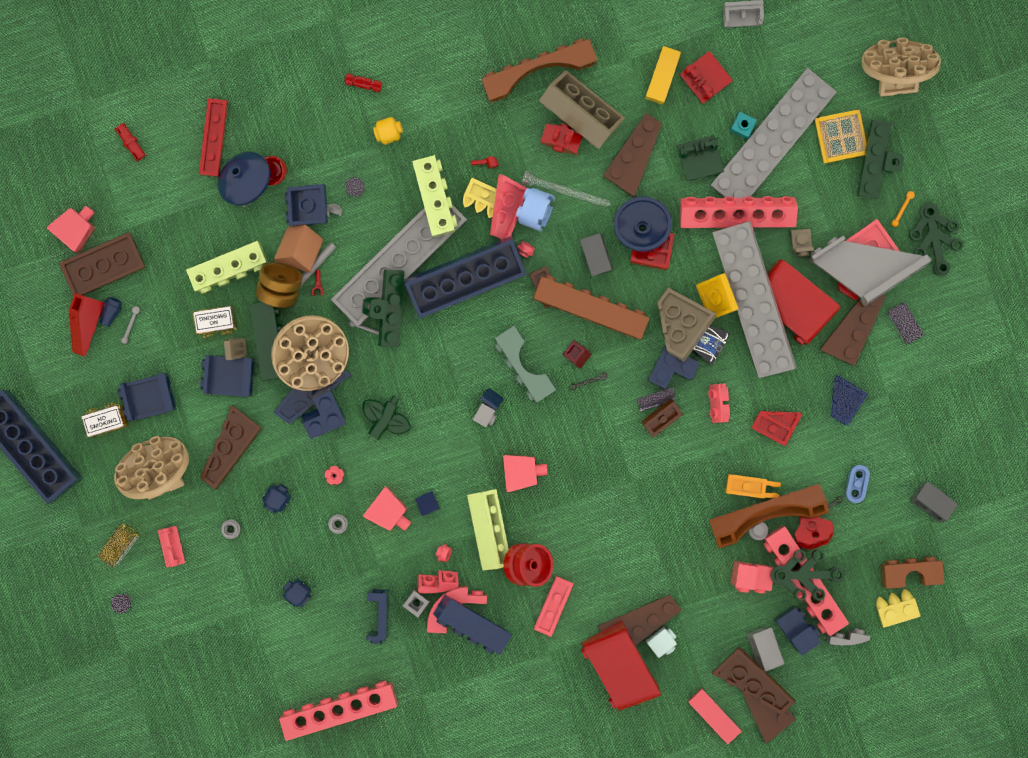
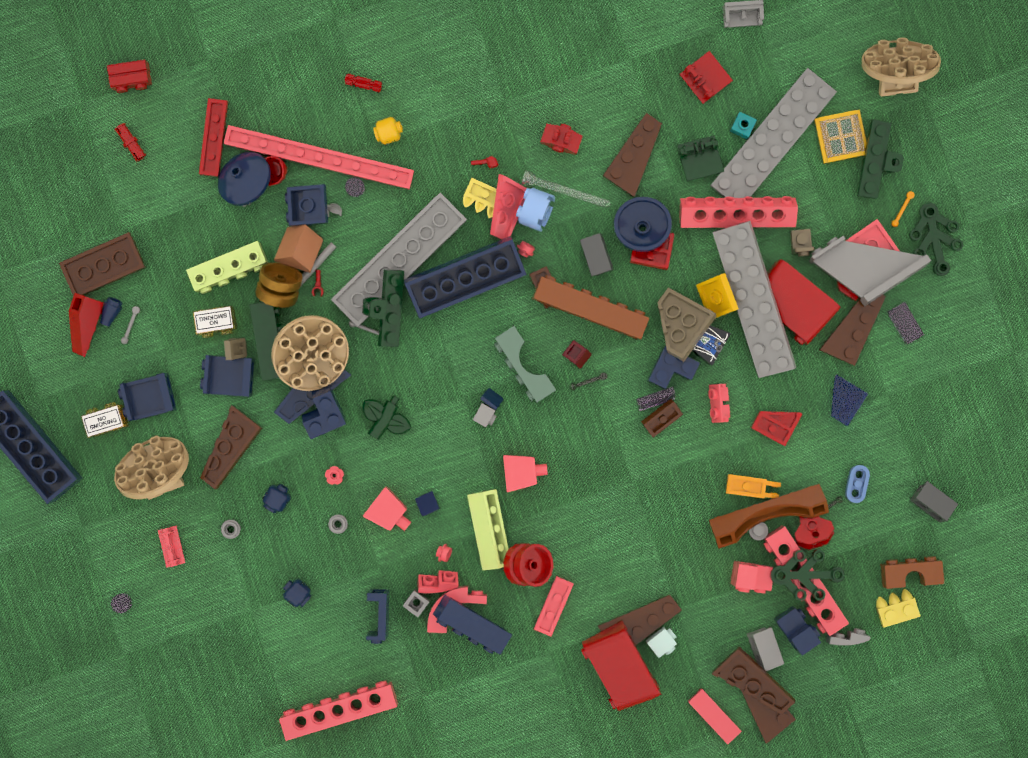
(73, 228): coral torso -> none
(118, 545): clear yellow brick -> none
(129, 75): none -> red brick
(318, 157): none -> coral plate
(434, 196): yellowish green brick -> none
(575, 56): dark orange arch -> none
(581, 109): dark tan brick -> none
(663, 75): yellow slope -> none

